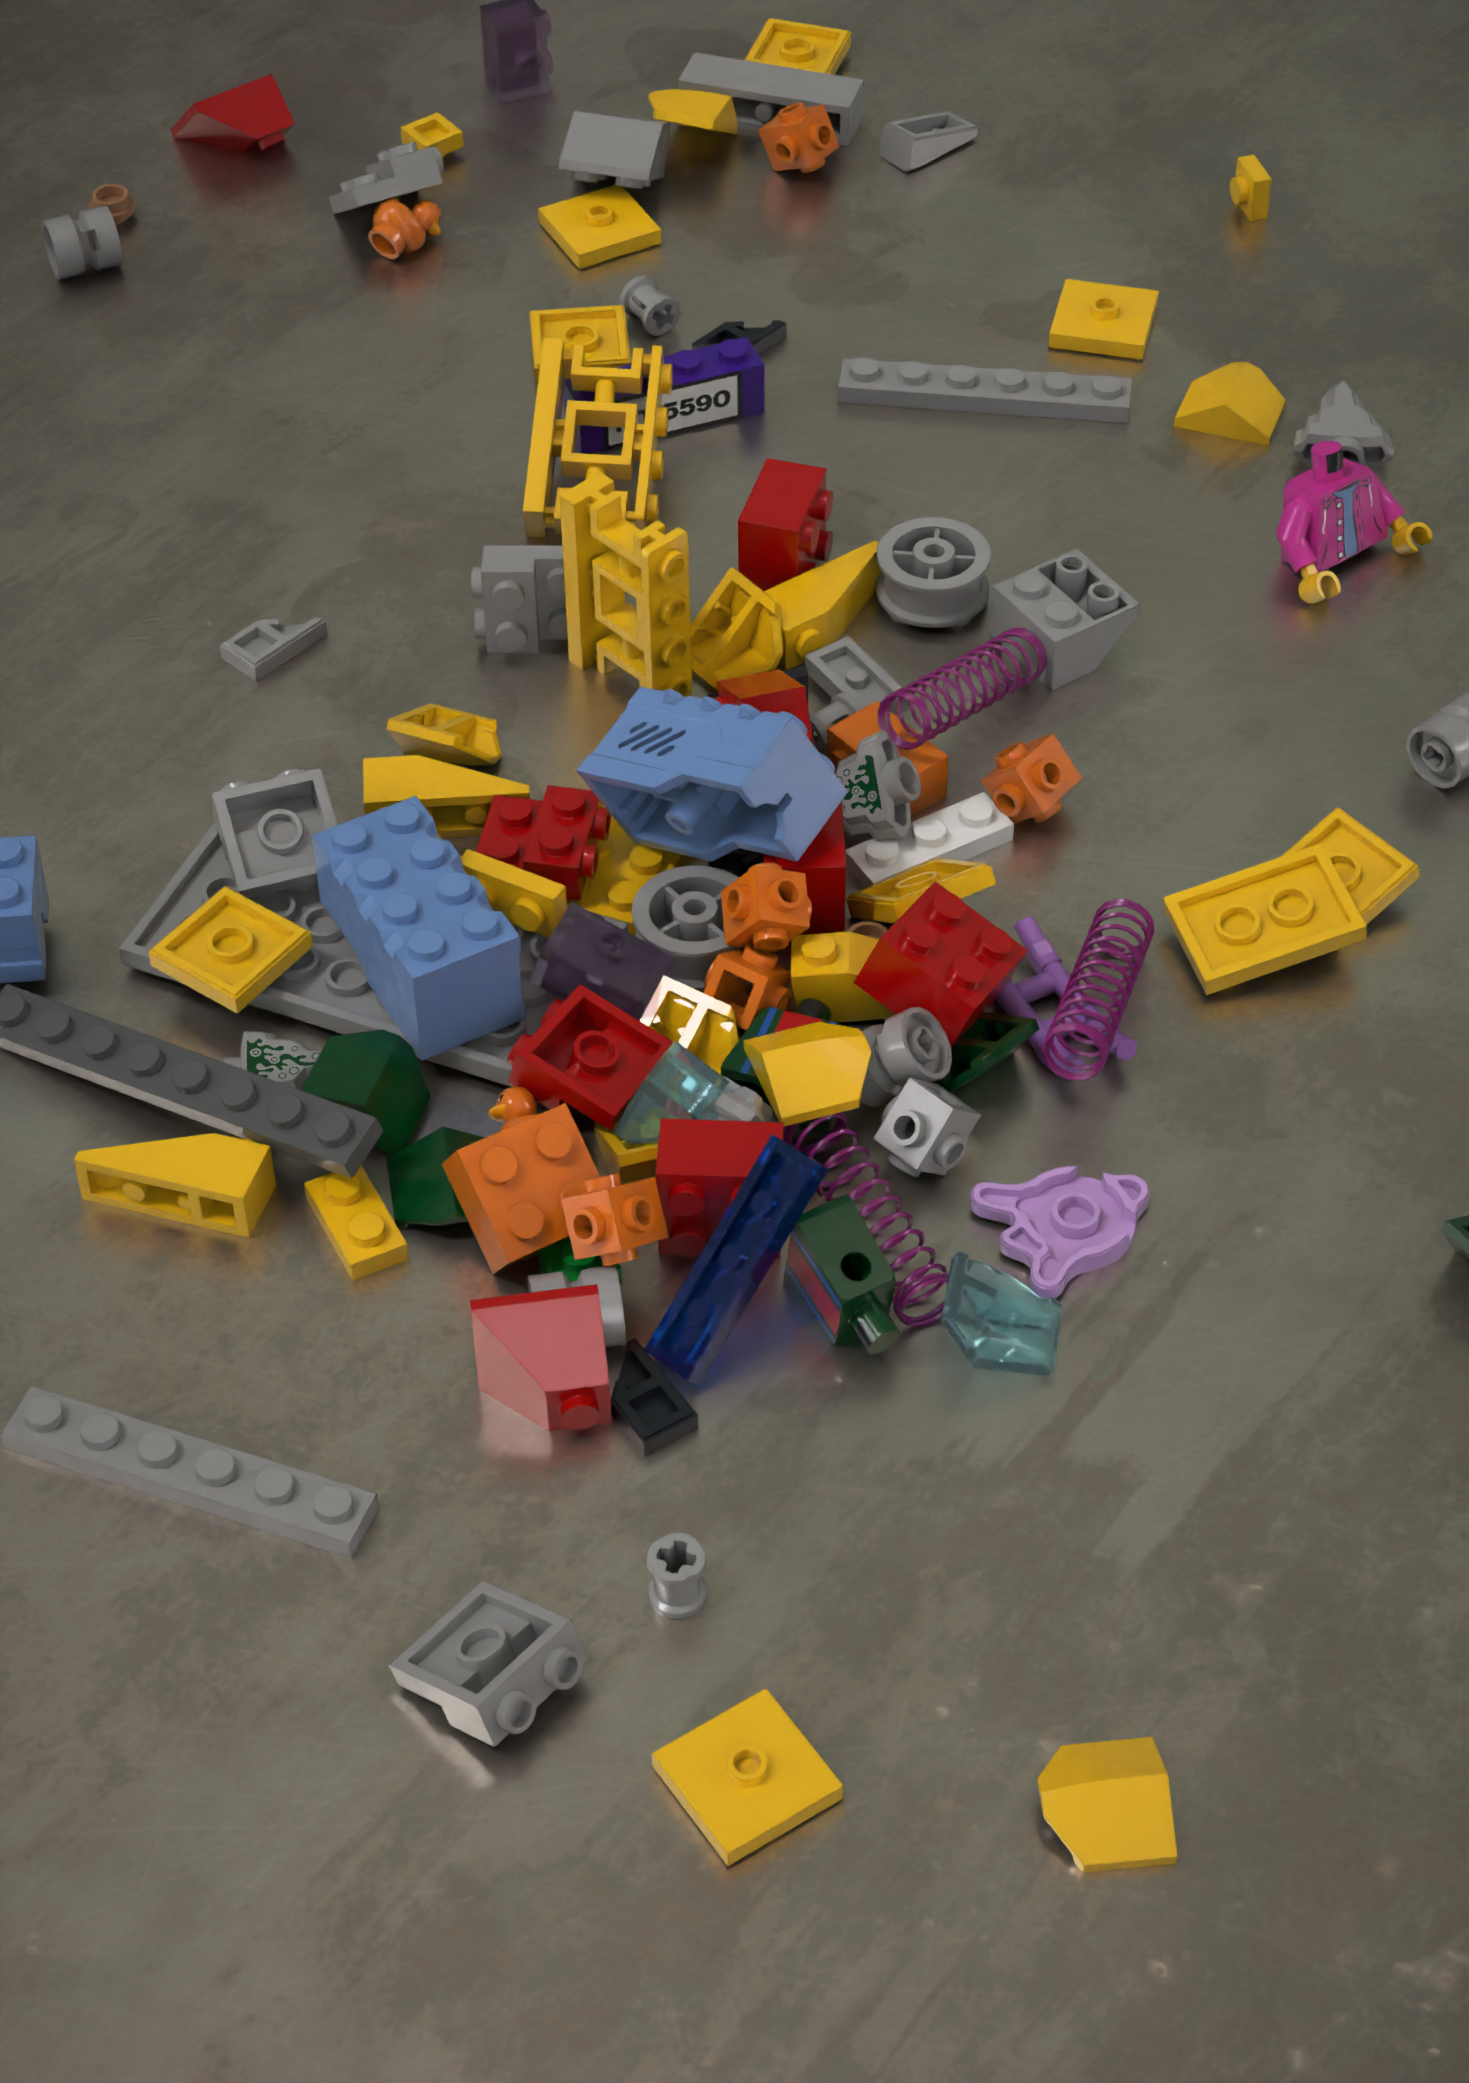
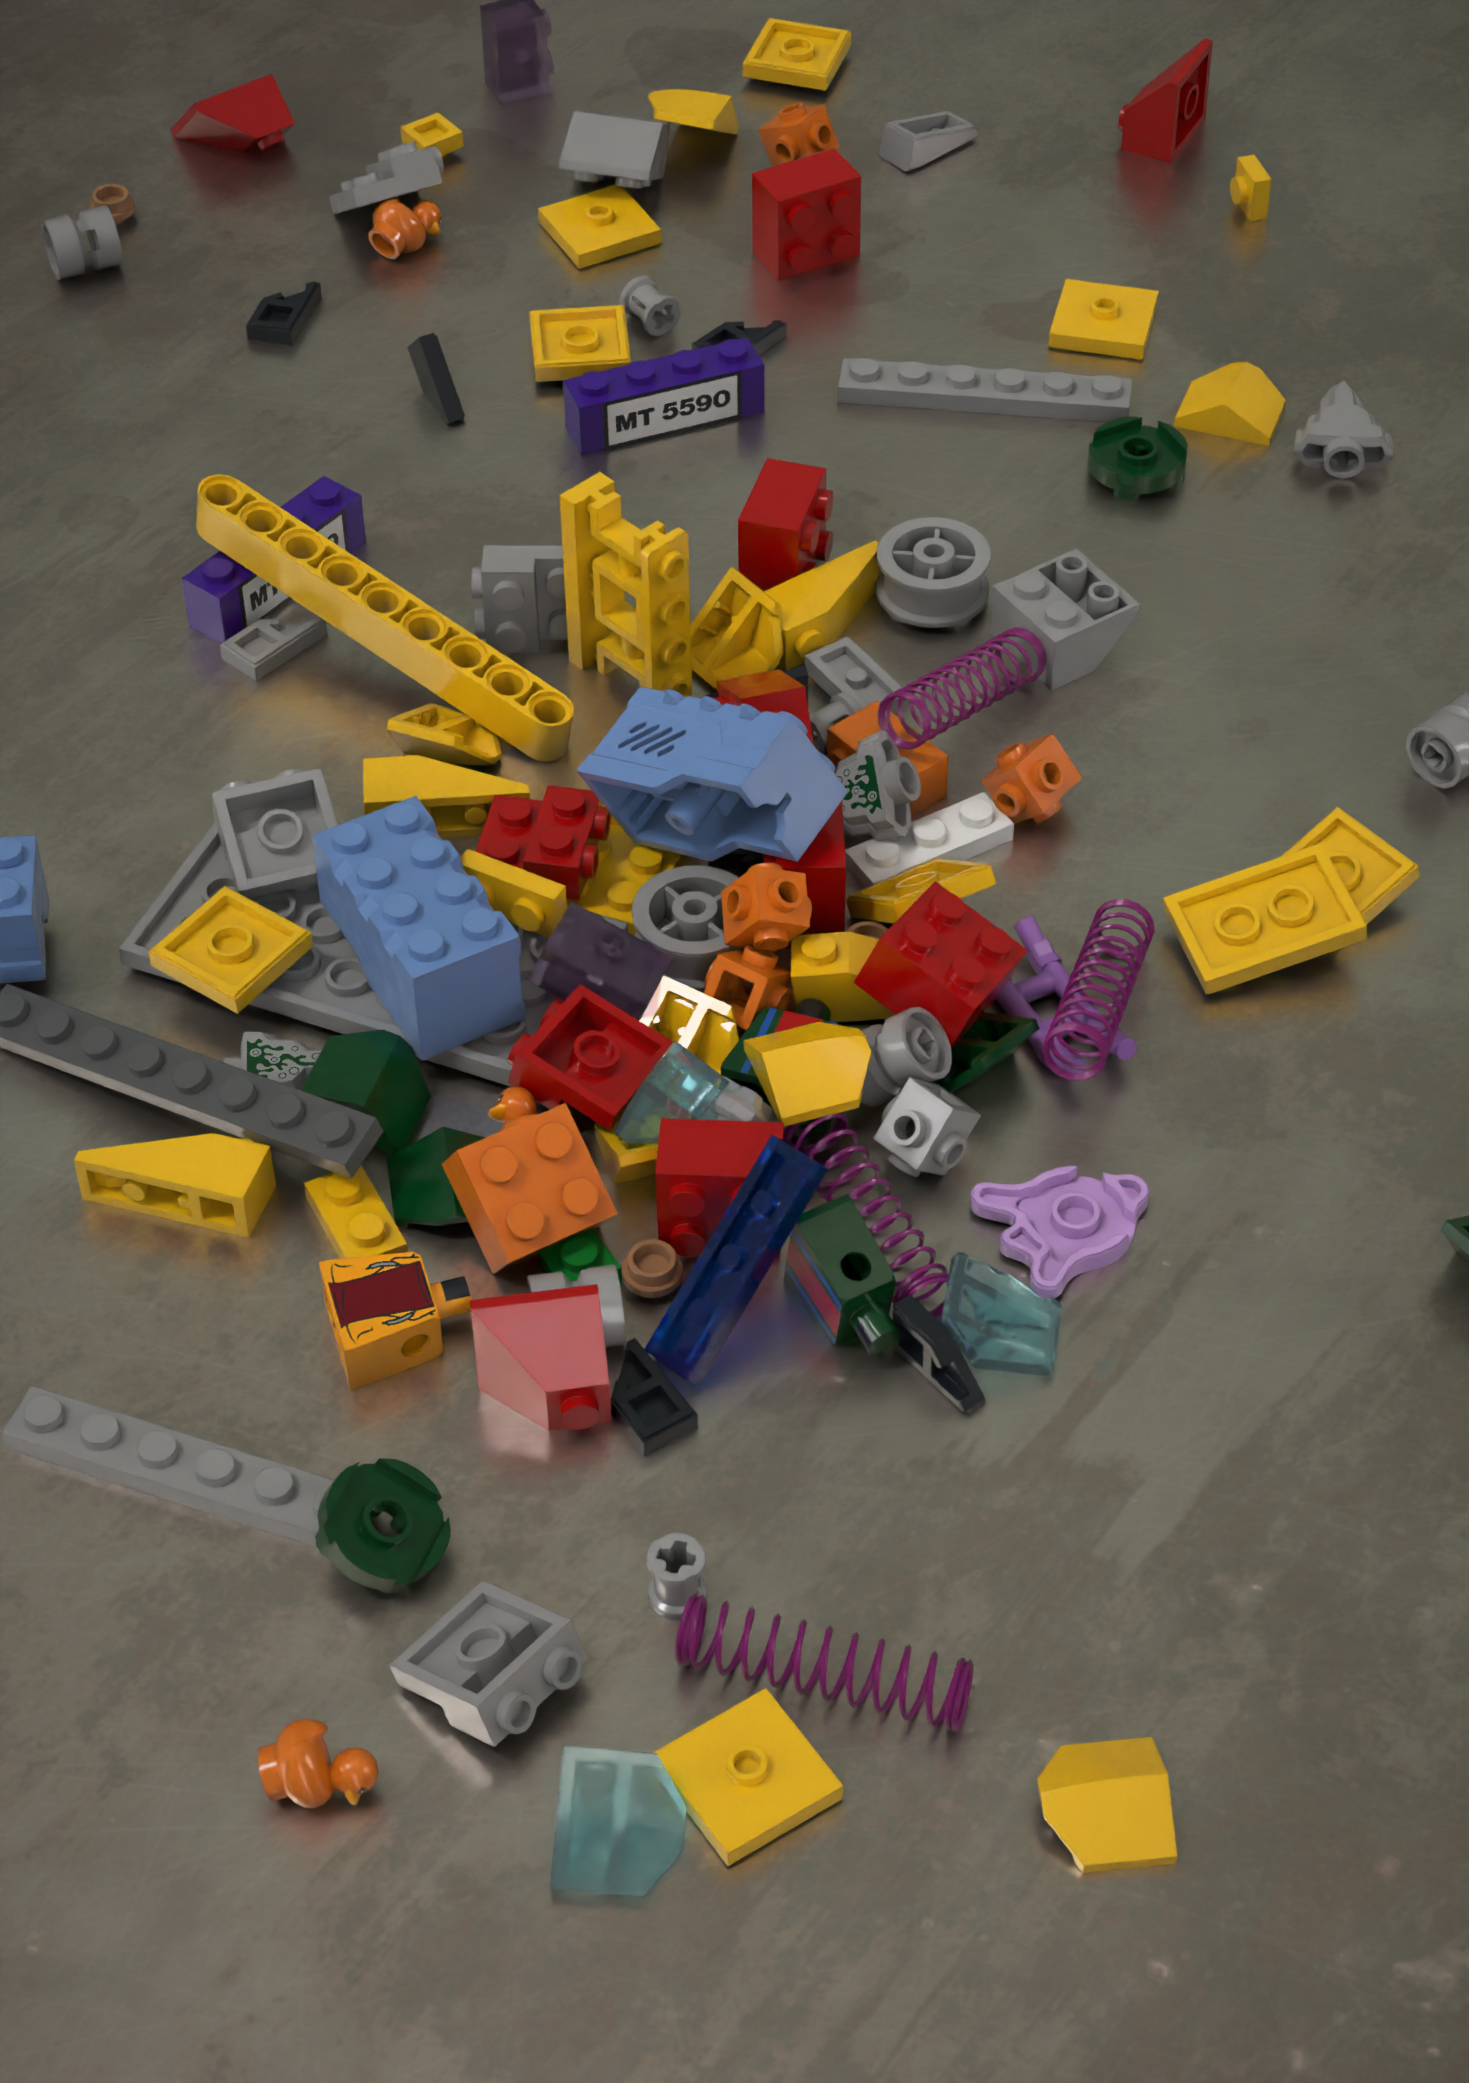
(228, 597): none -> dark purple brick
(283, 318): none -> black tile
(302, 1767): none -> orange animal
(363, 1552): none -> dark green plate
(384, 618): none -> yellow beam
(387, 1313): none -> light orange torso
(435, 377): none -> black tile
(558, 437): yellow fence -> none
(614, 1218): orange brick -> none
(615, 1822): none -> clear light blue slope
(652, 1269): none -> medium nougat plate
(691, 1632): none -> magenta piece
(765, 89): light grey brick -> none
(806, 214): none -> red brick
(935, 1354): none -> black tile
(1155, 461): none -> dark green plate
(1168, 107): none -> red slope
(1336, 514): dark pink torso -> none

